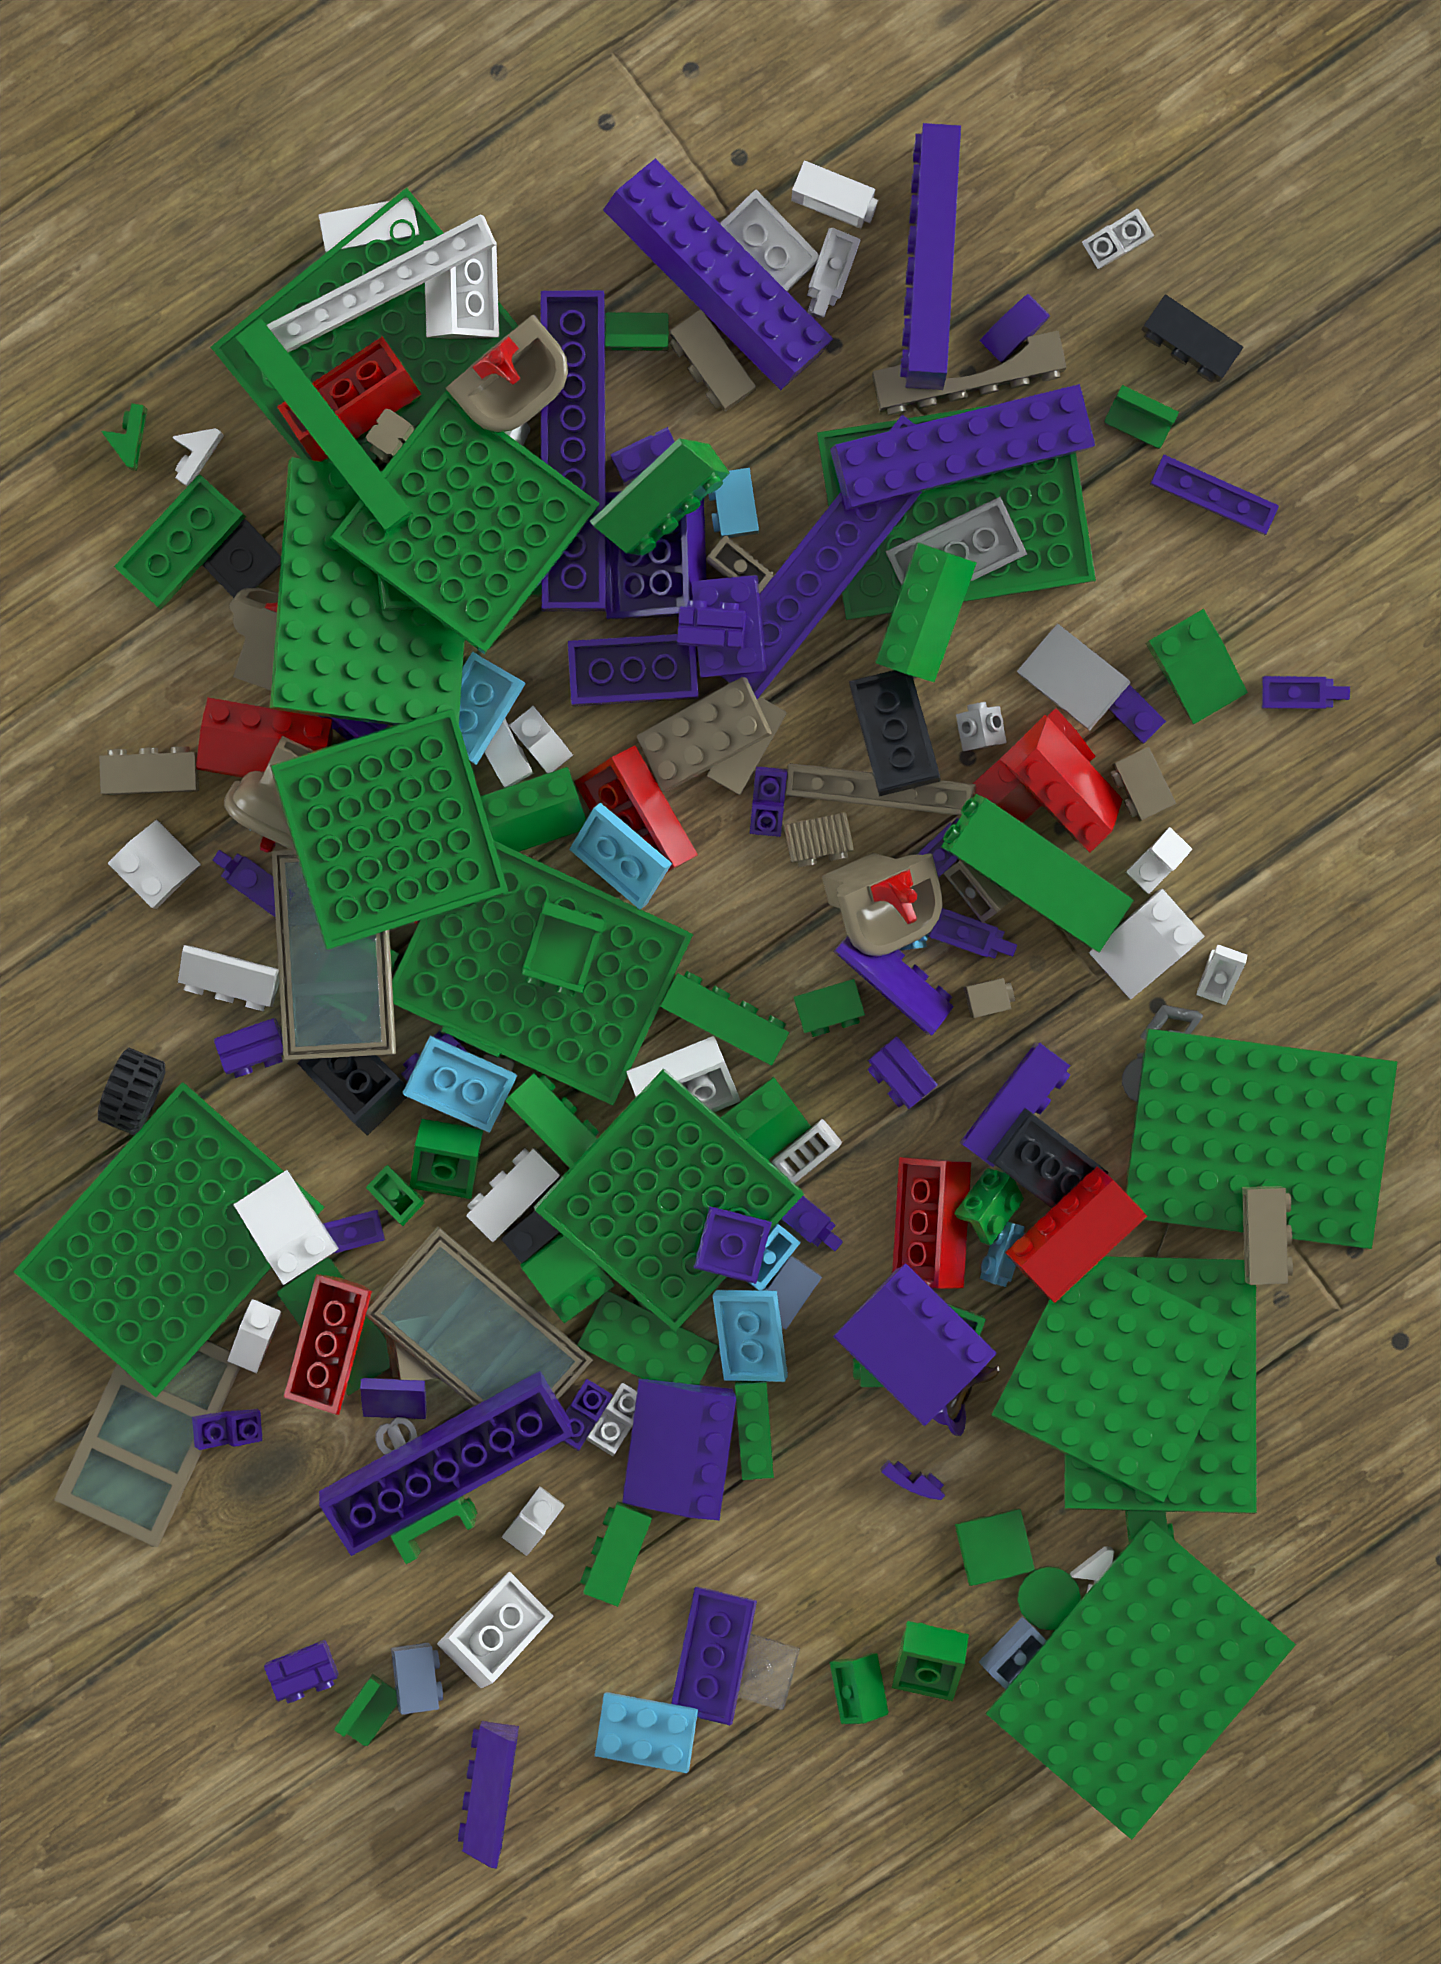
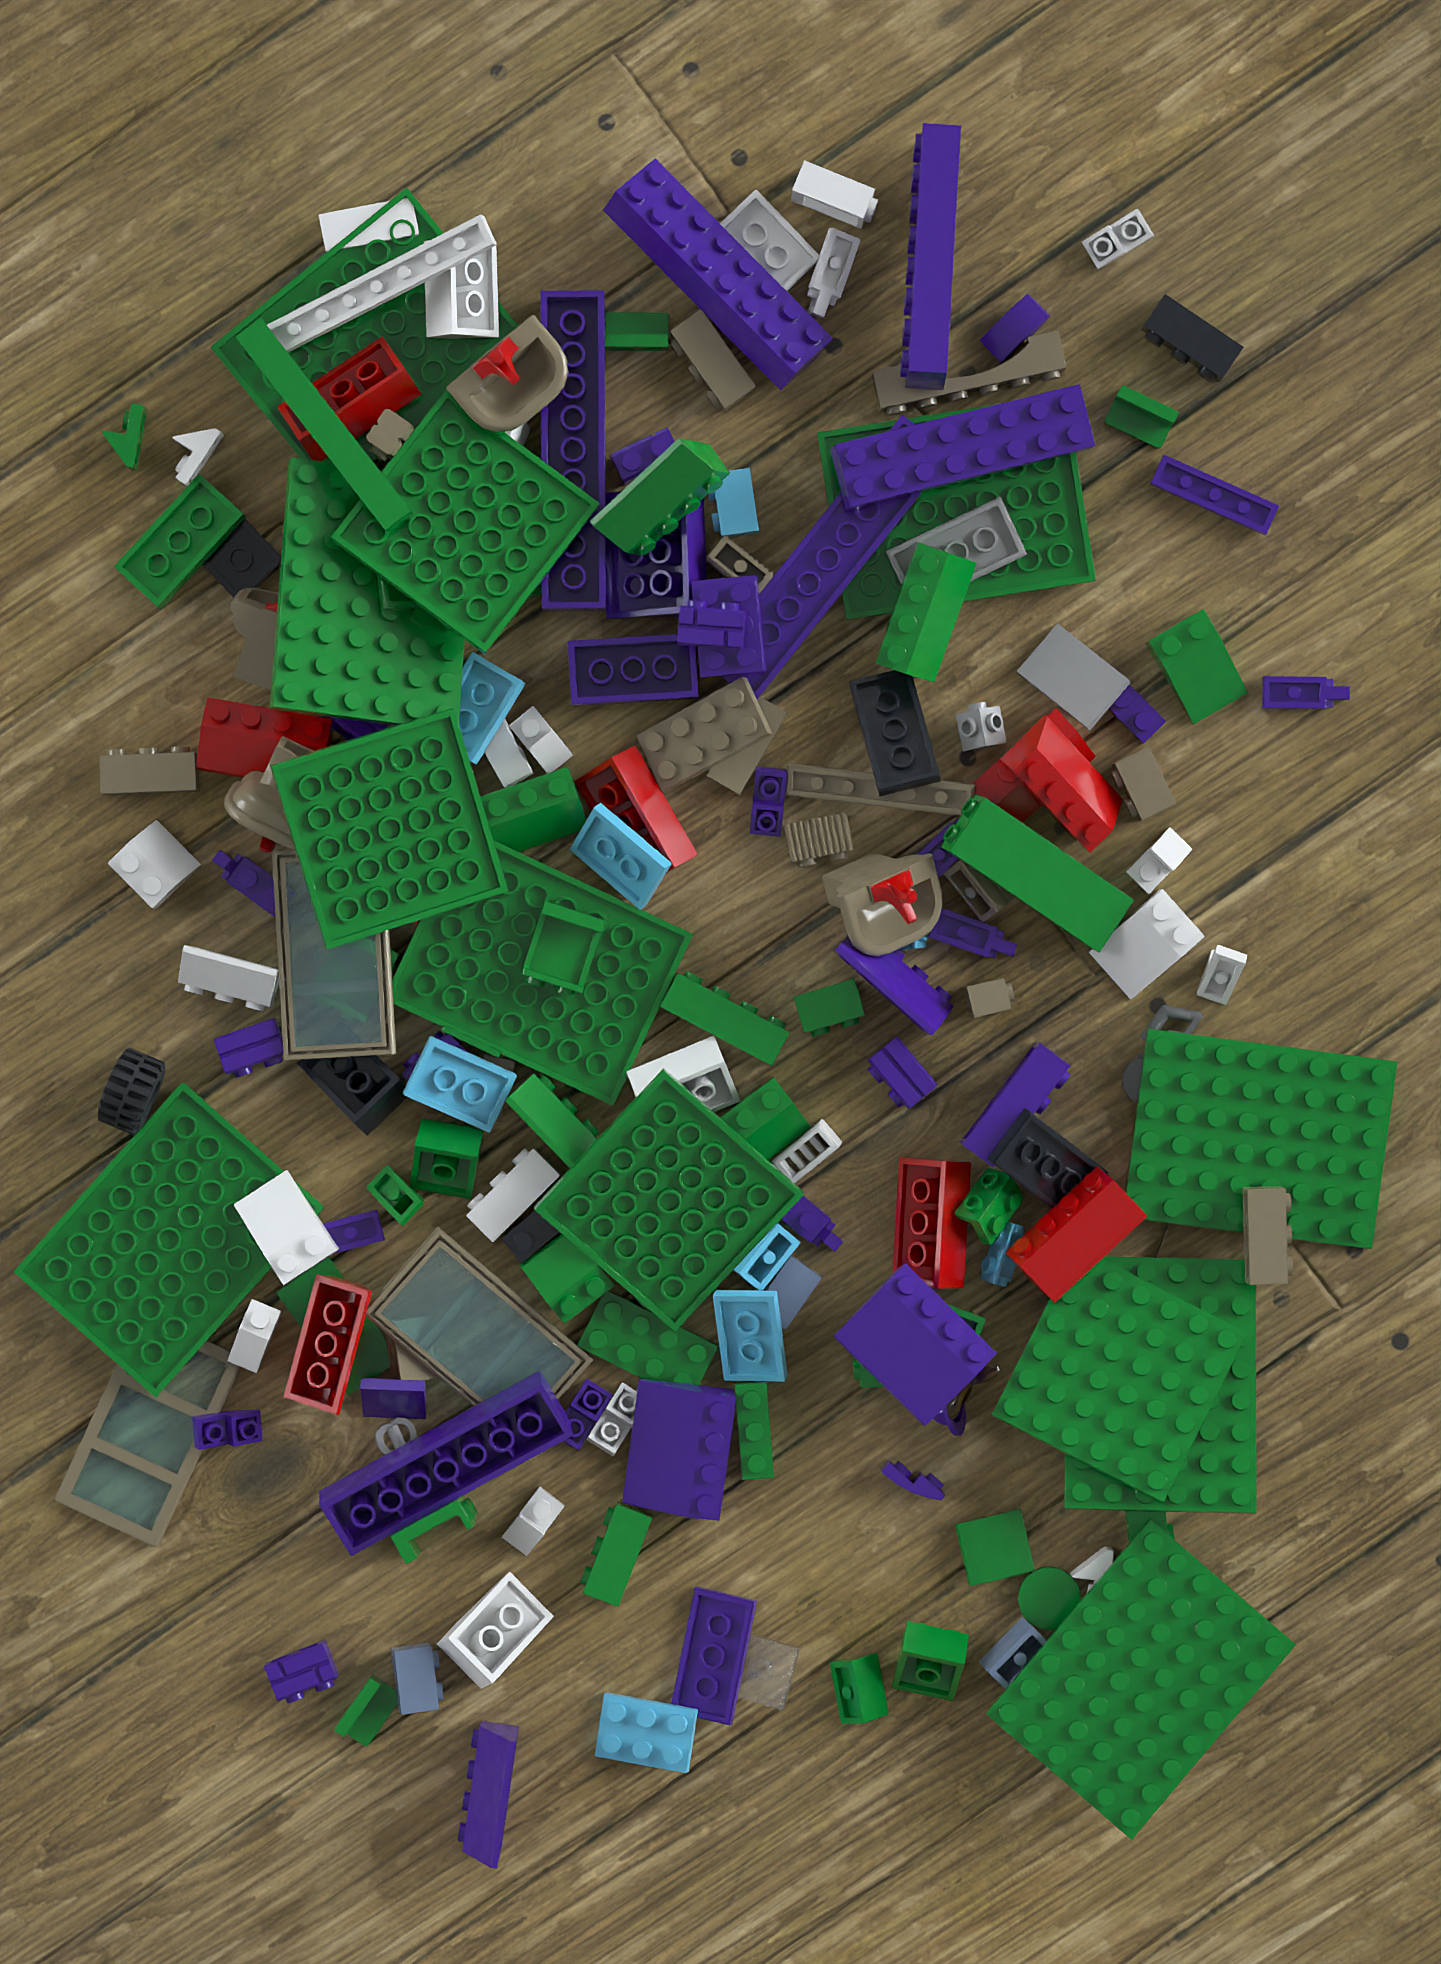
(732, 1245): dark purple tile -> none

